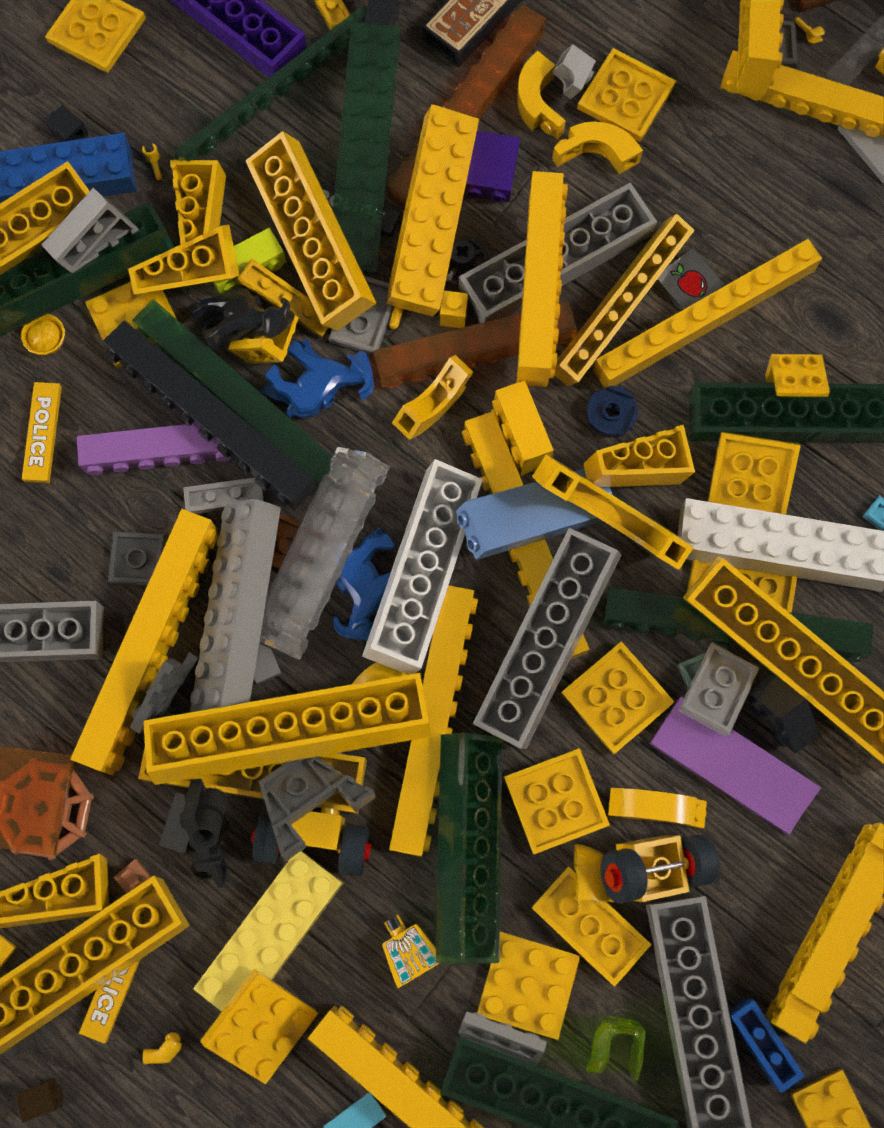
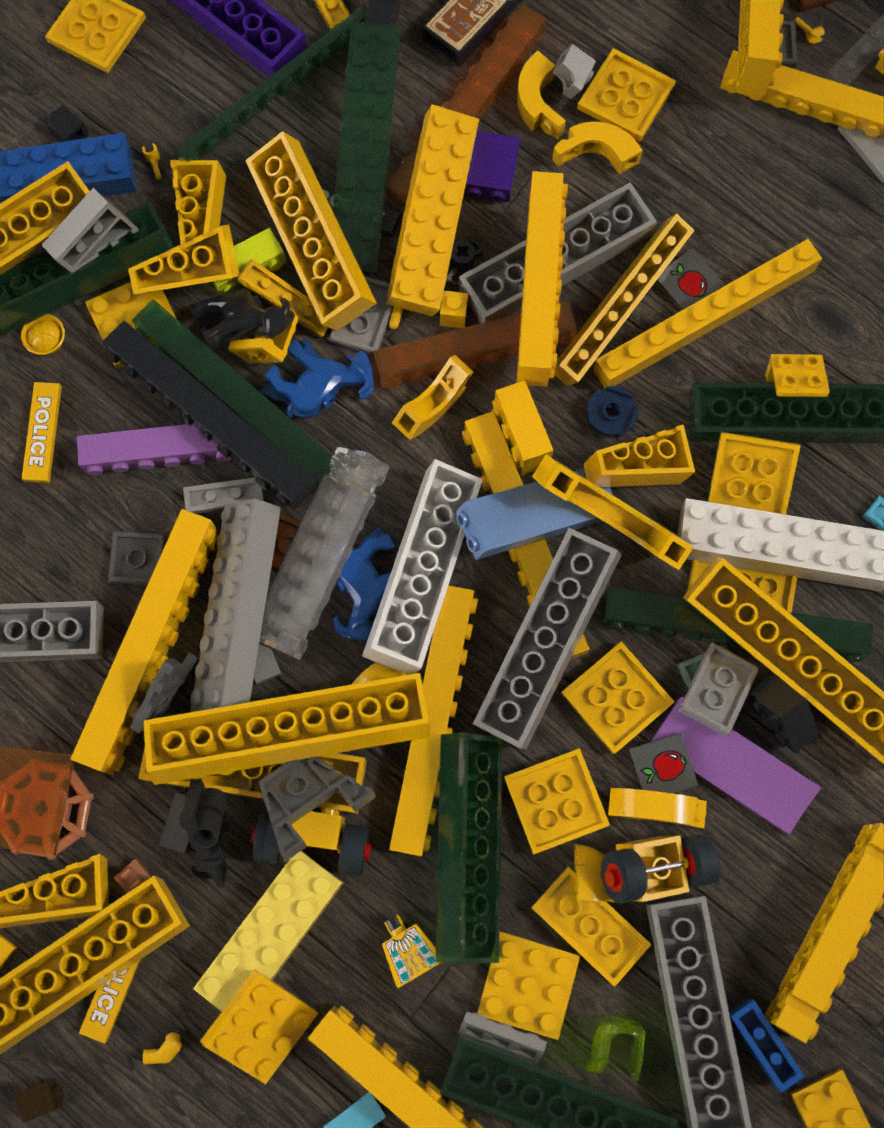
(664, 765): none -> dark grey tile

